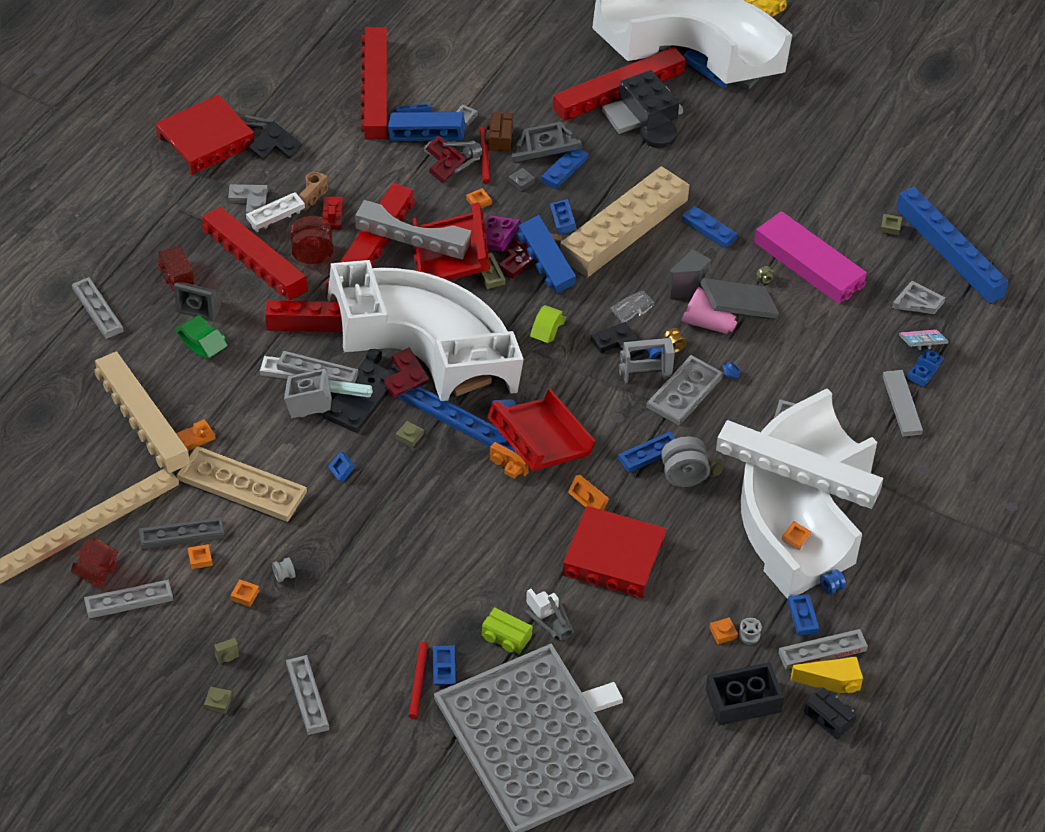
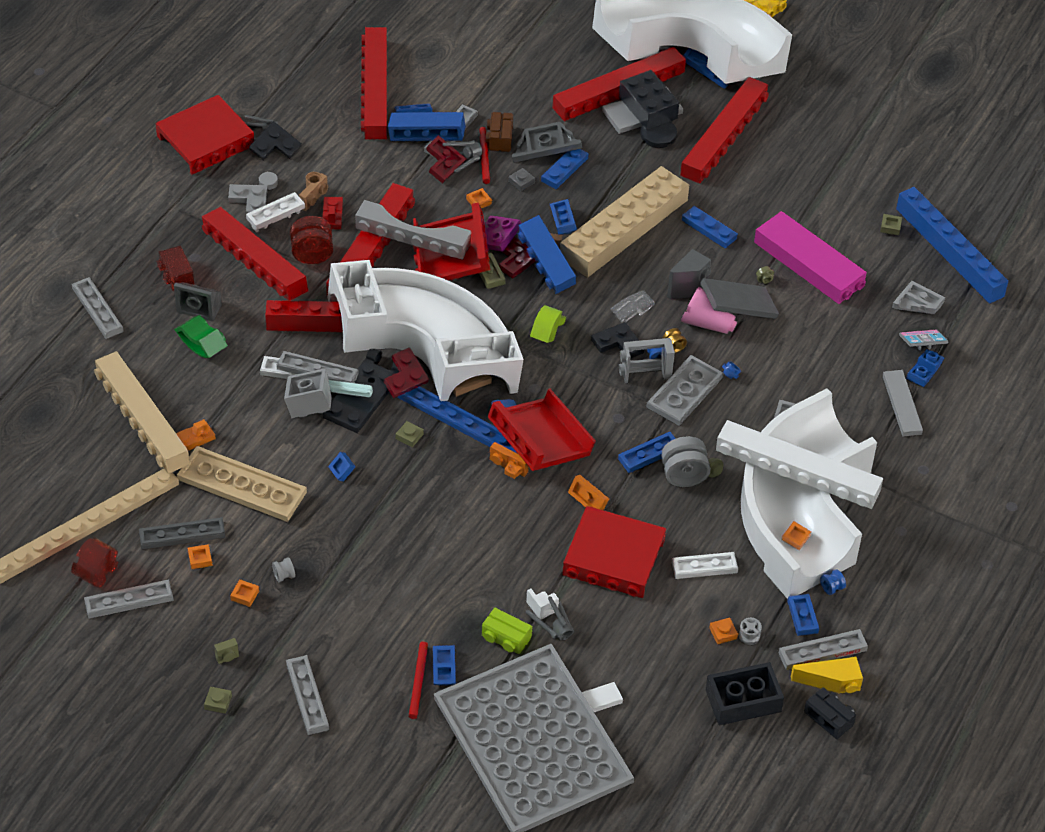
(269, 179): none -> light grey tile
(704, 565): none -> white tile
(724, 130): none -> red brick

